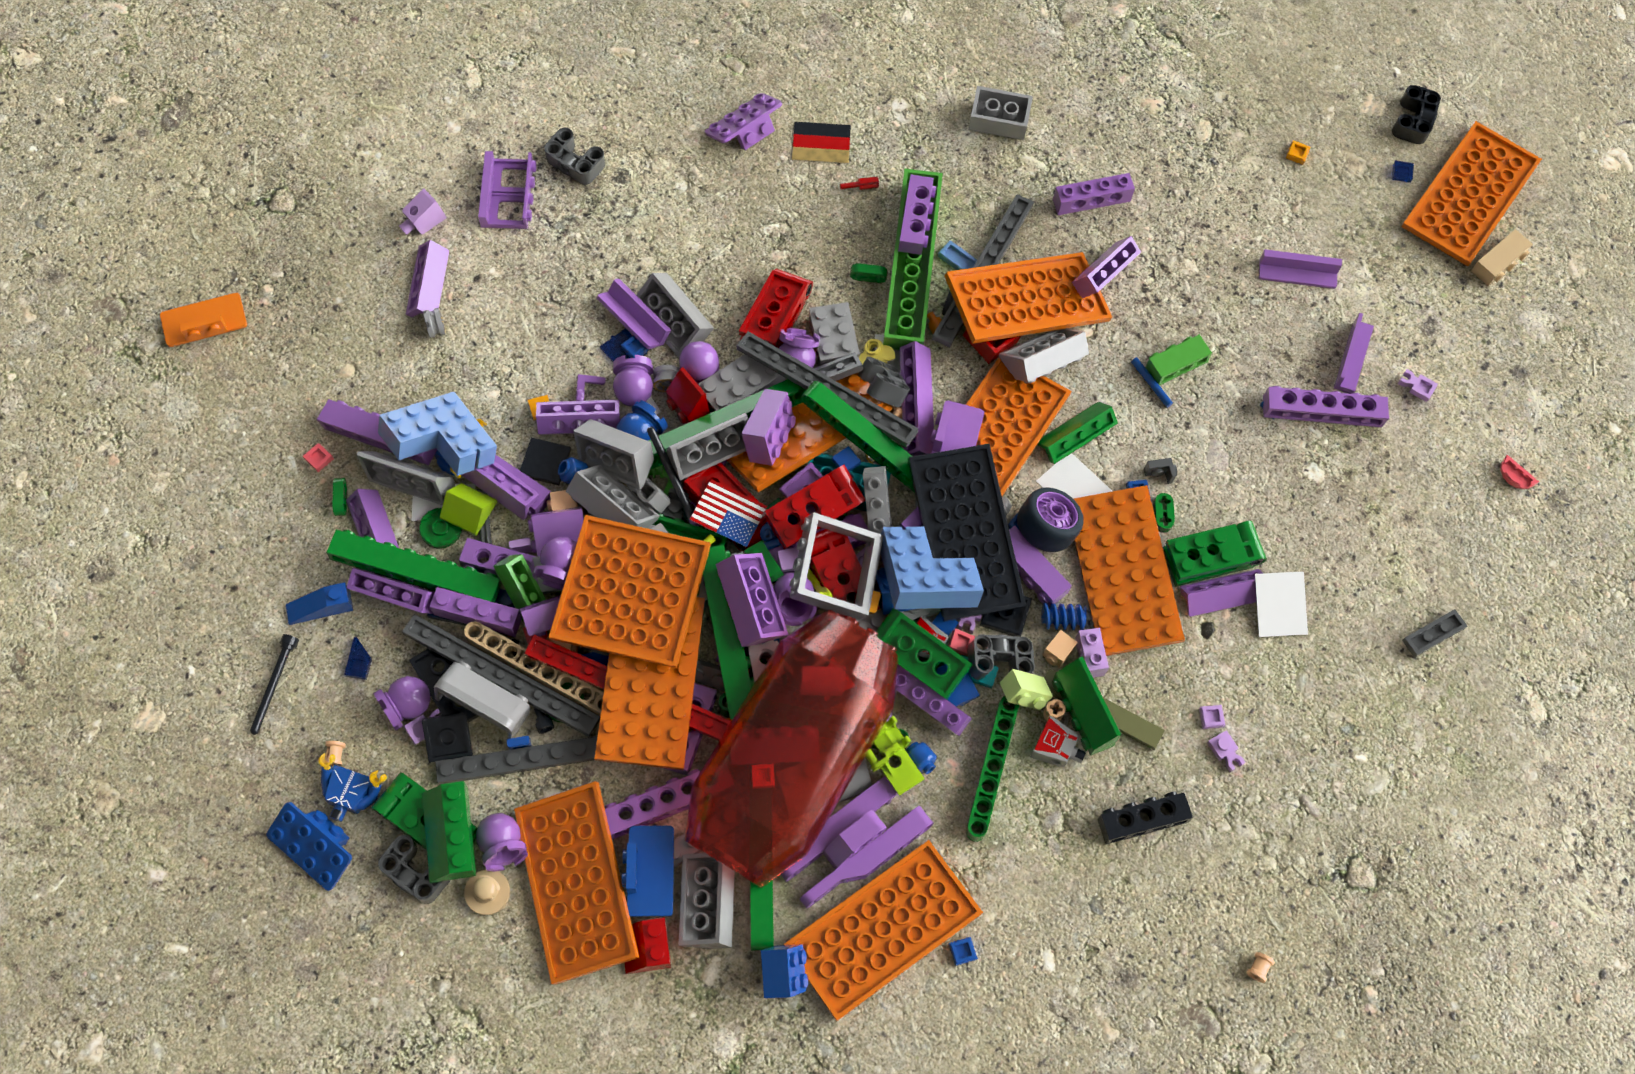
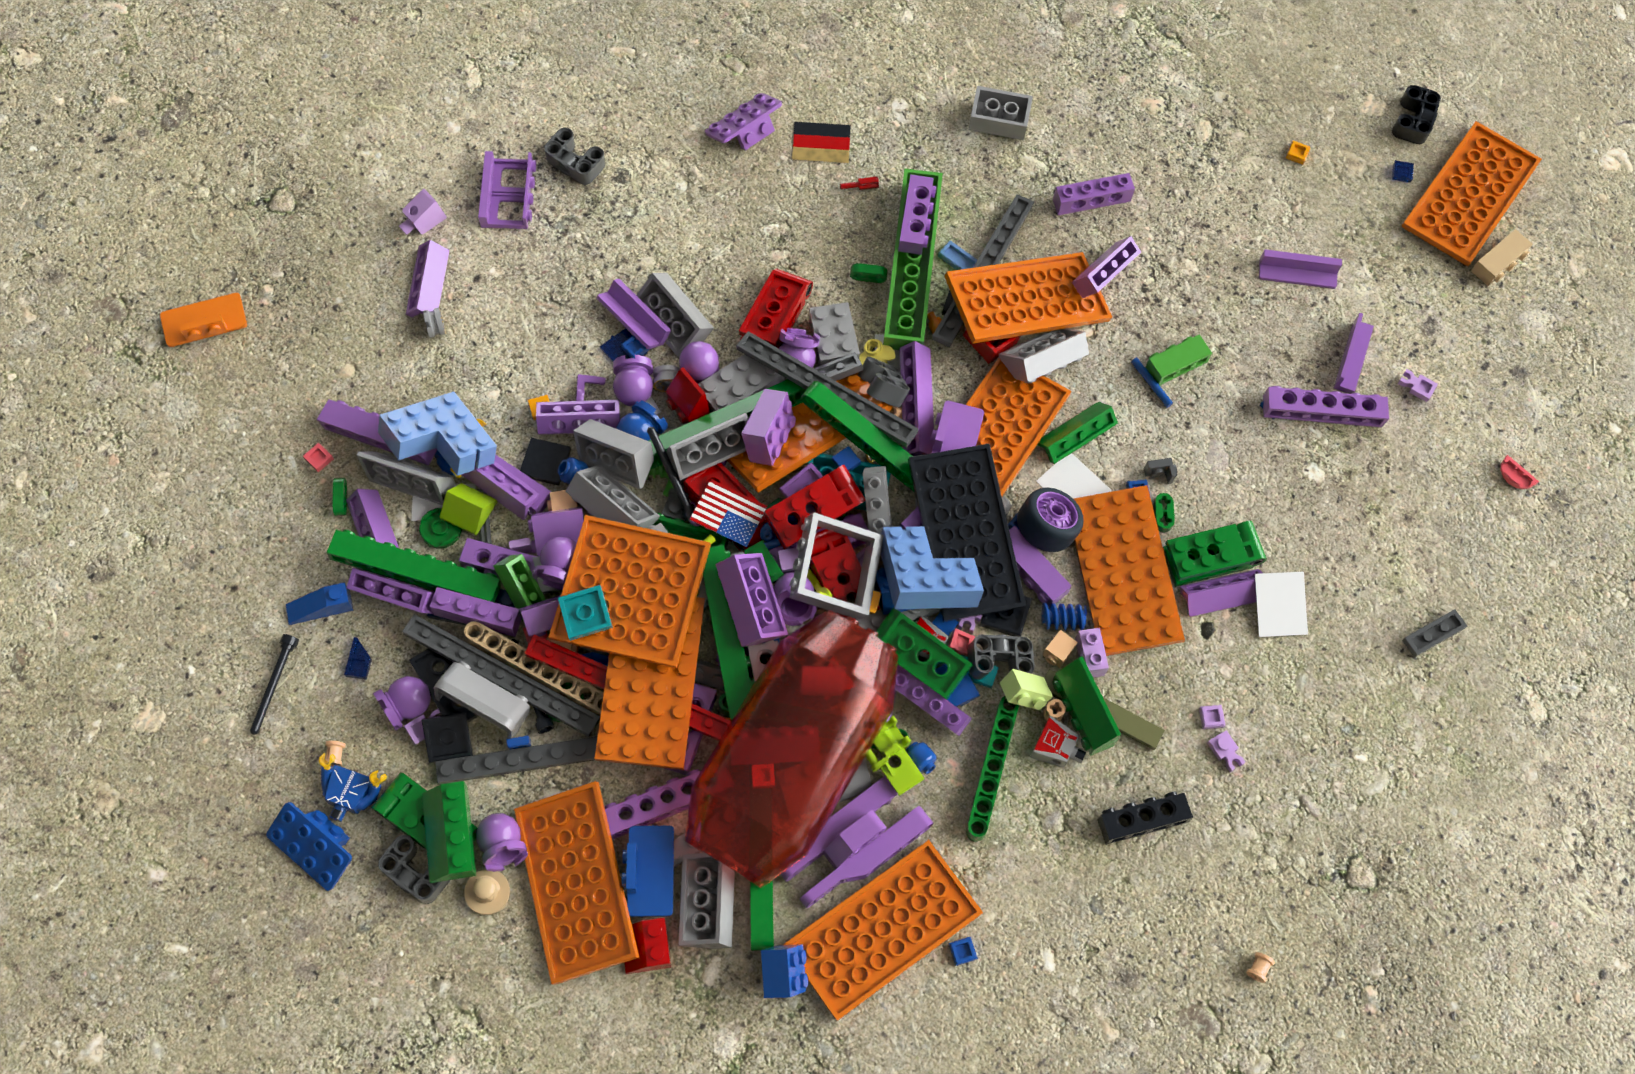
(585, 612): none -> teal plate
(651, 496): light grey brick -> none

